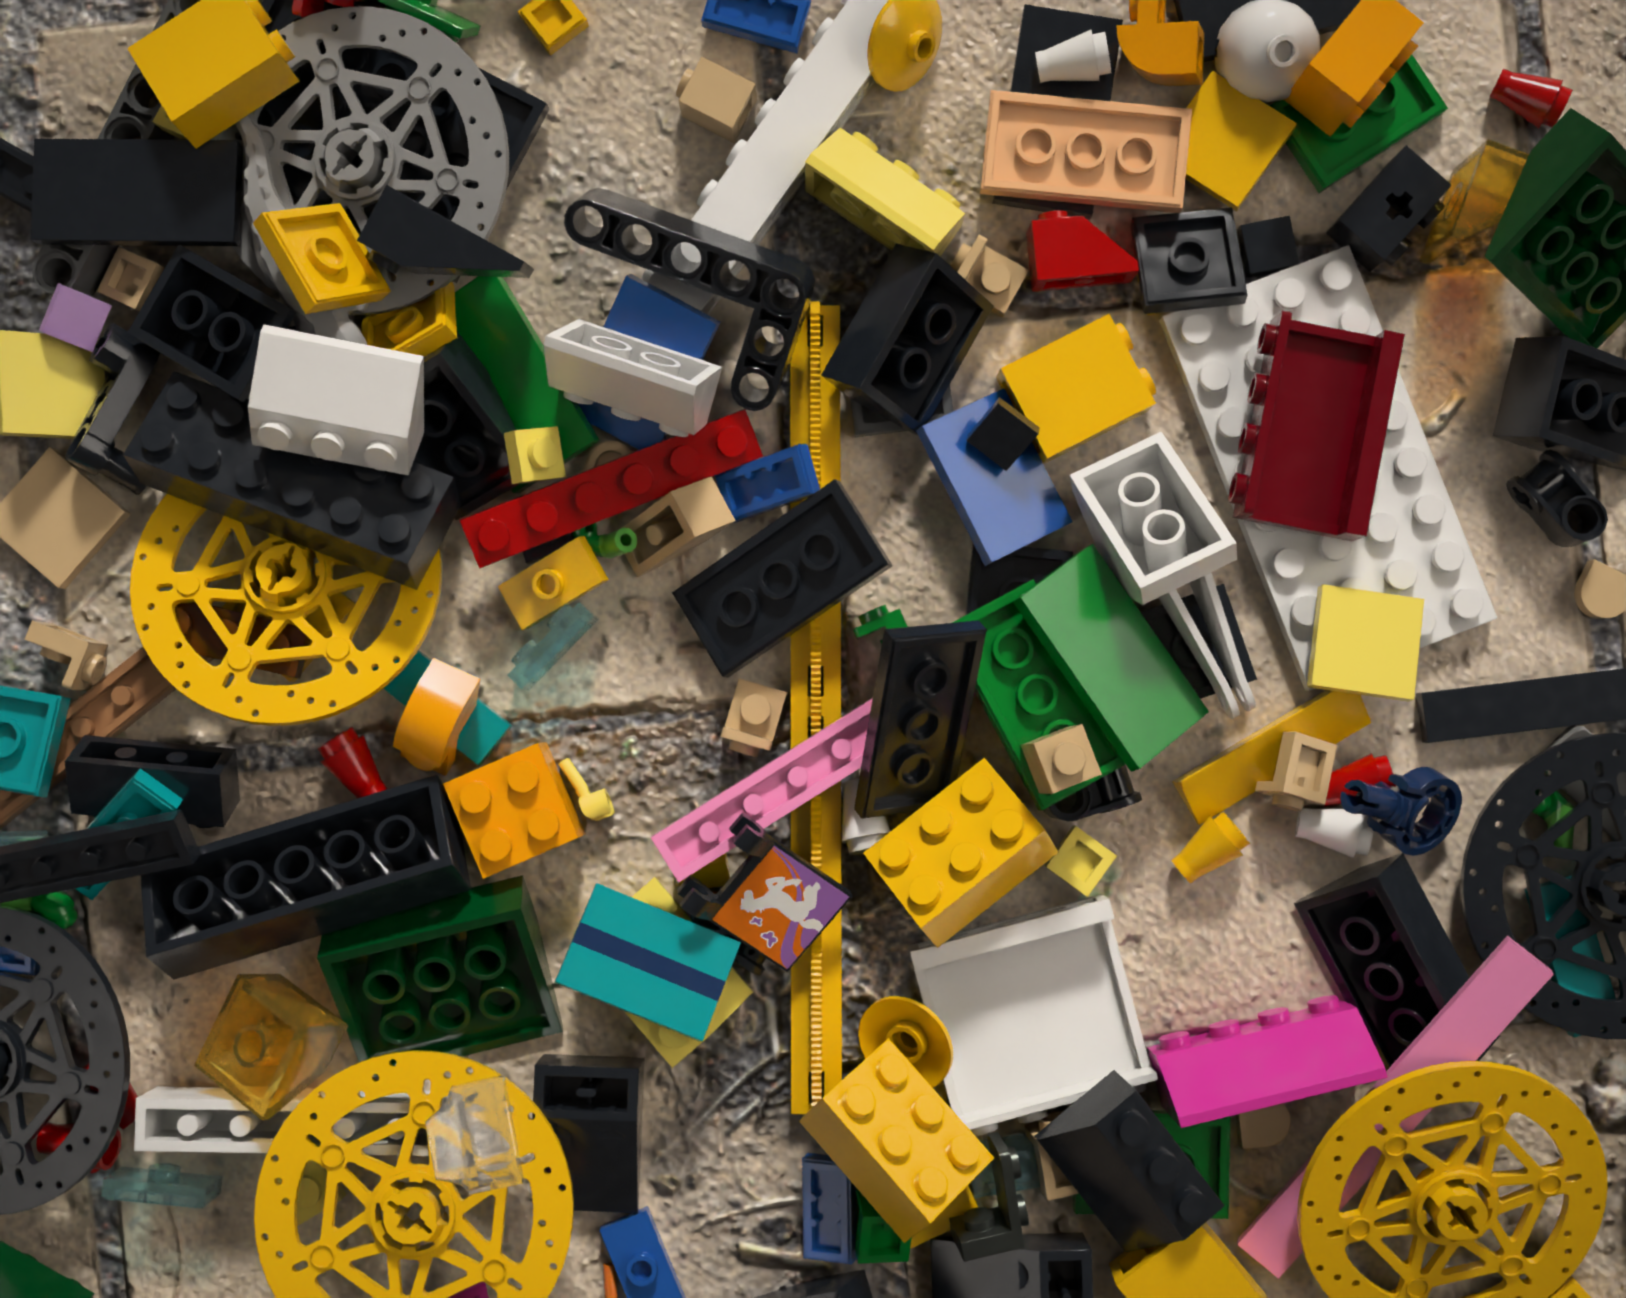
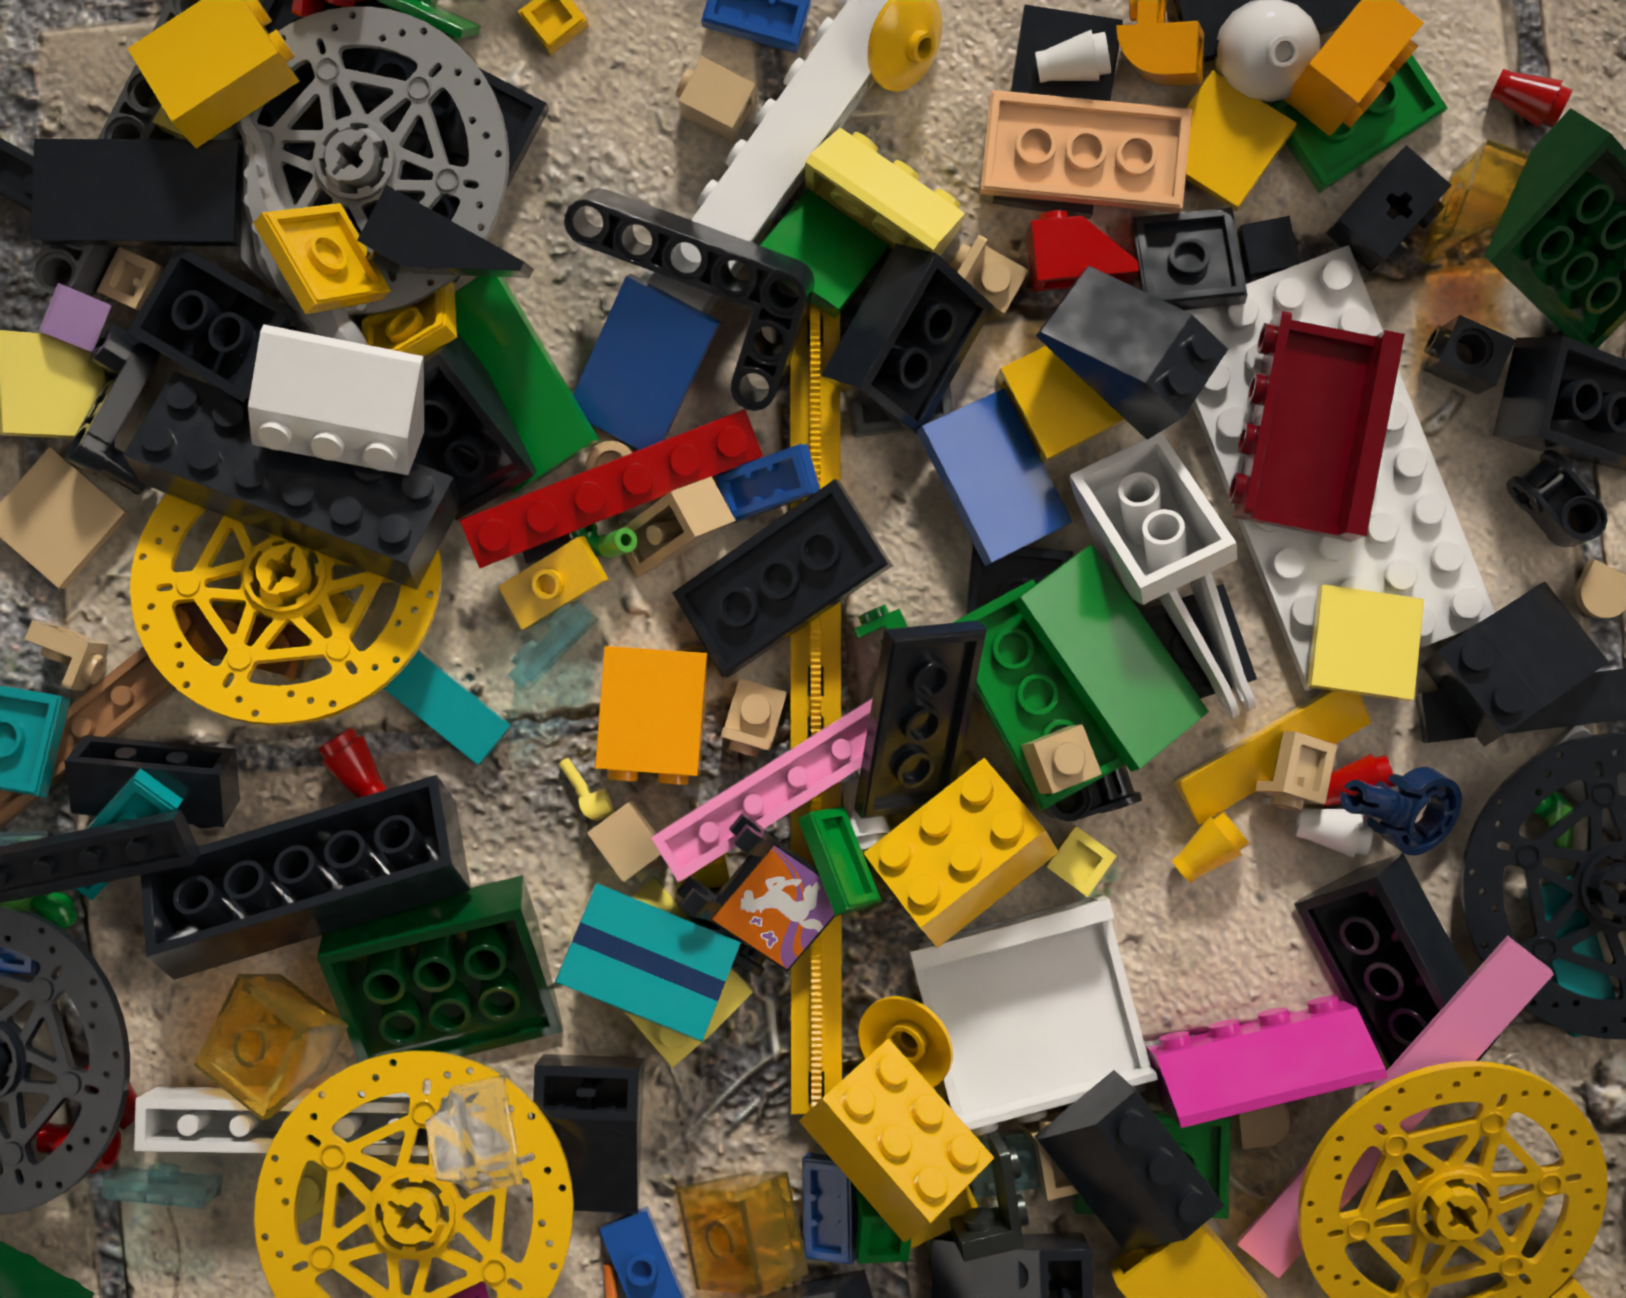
(436, 717): light orange brick -> none
(514, 809): light orange brick -> none
(534, 455): light yellow plate -> none
(627, 843): none -> tan brick
(631, 376): white slope -> none
(652, 713): none -> light orange brick
(742, 1233): none -> clear yellow slope
(831, 245): none -> green tile
(839, 860): none -> green tile
(1003, 434): black tile -> none
(1132, 349): none -> black slope
(1488, 350): none -> black brick
(1514, 663): none -> black slope

